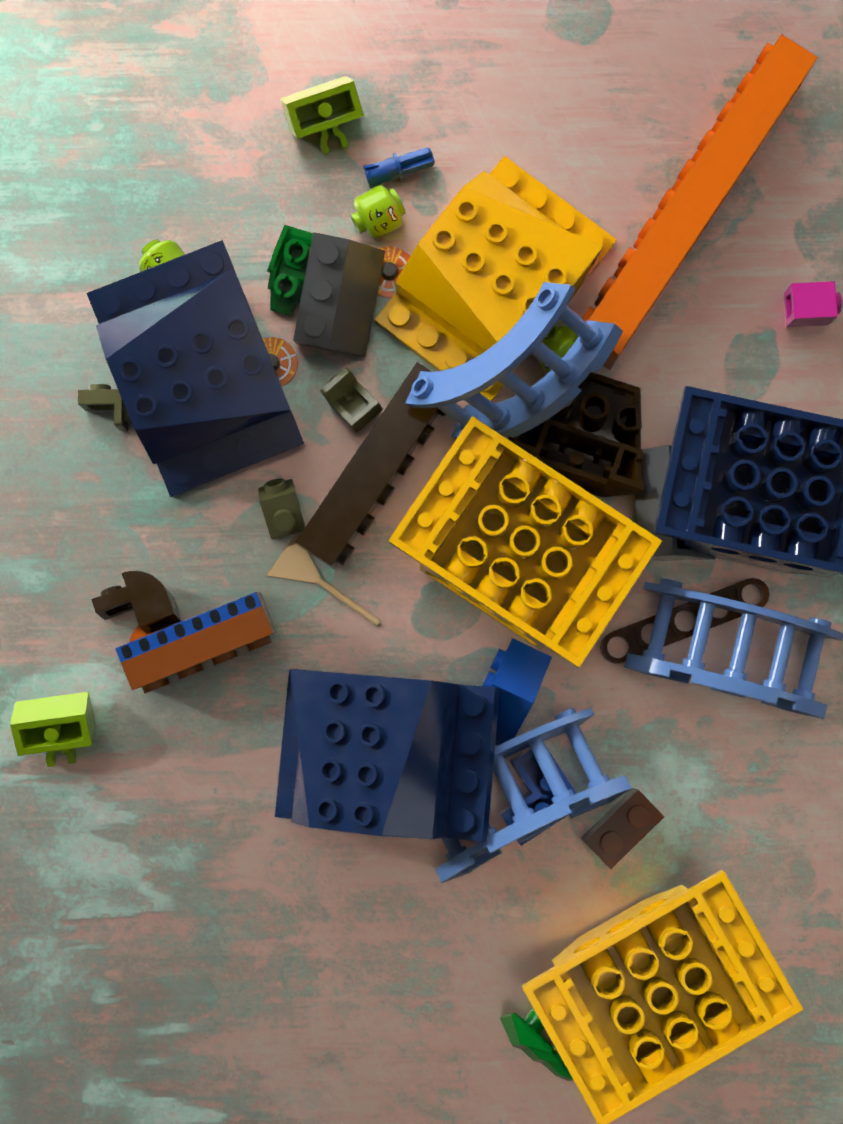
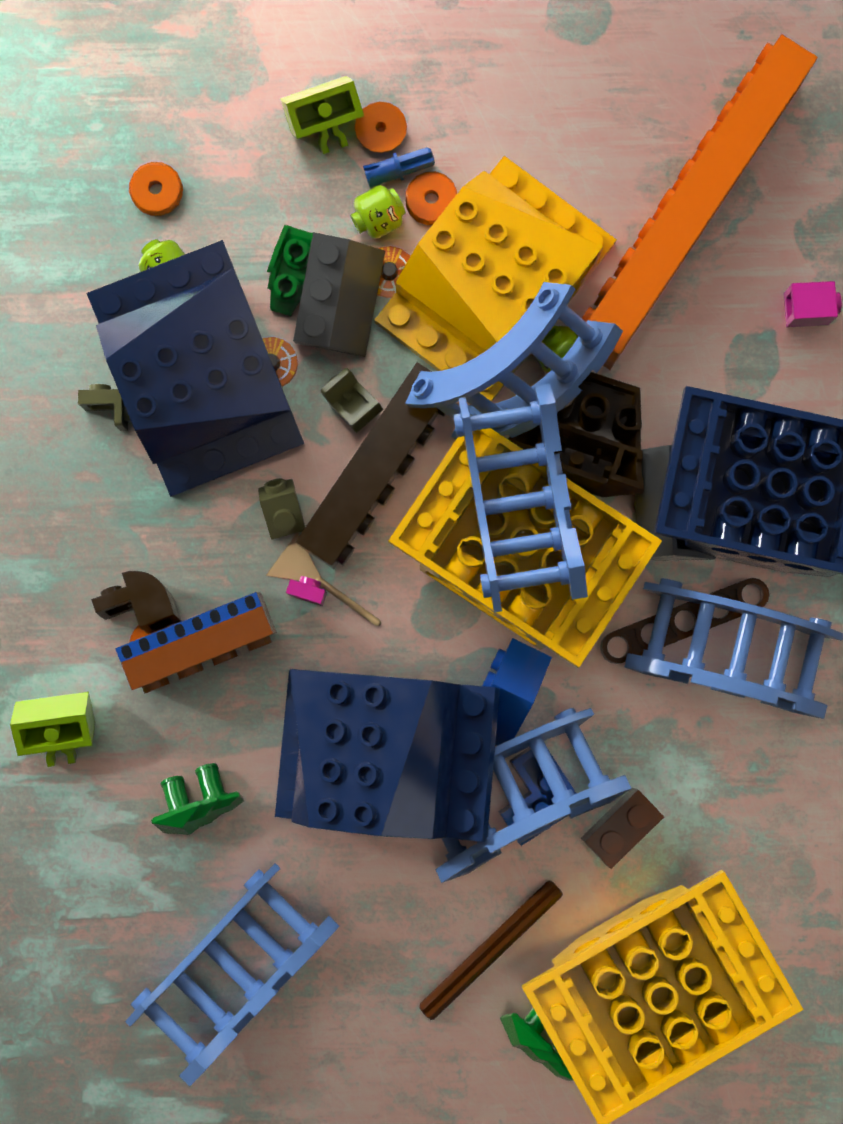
(145, 178): none -> orange piece
(188, 817): none -> green connector
(257, 992): none -> medium blue fence
(307, 590): none -> dark pink plate
(381, 127): none -> orange piece
(423, 185): none -> orange piece
(490, 950): none -> reddish brown axle
(555, 497): none -> medium blue fence

